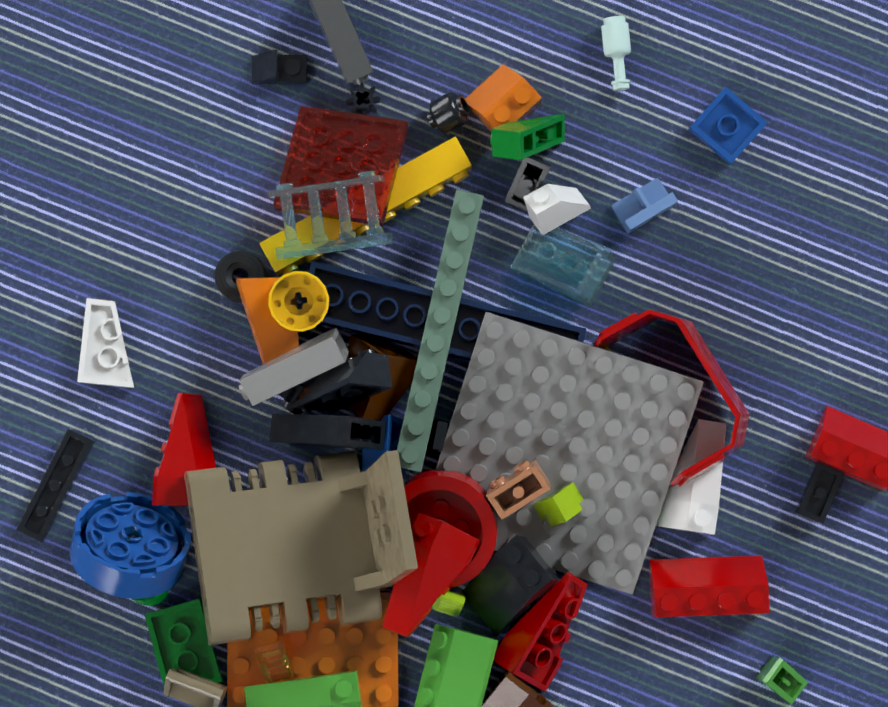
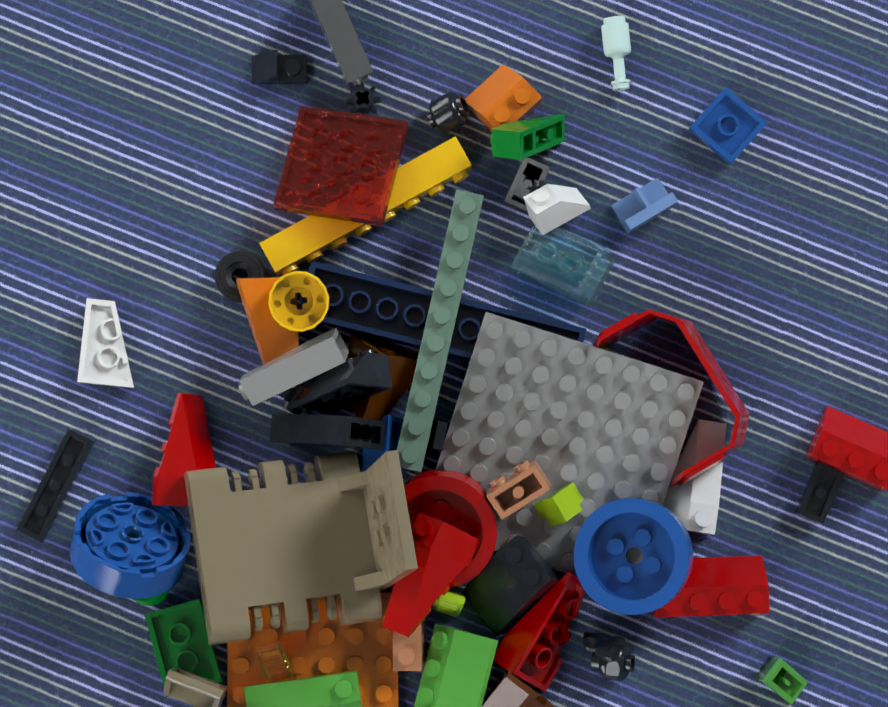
(347, 238): clear light blue fence -> none
(410, 651): none -> nougat brick
(603, 551): none -> blue brick
(609, 655): none -> black head

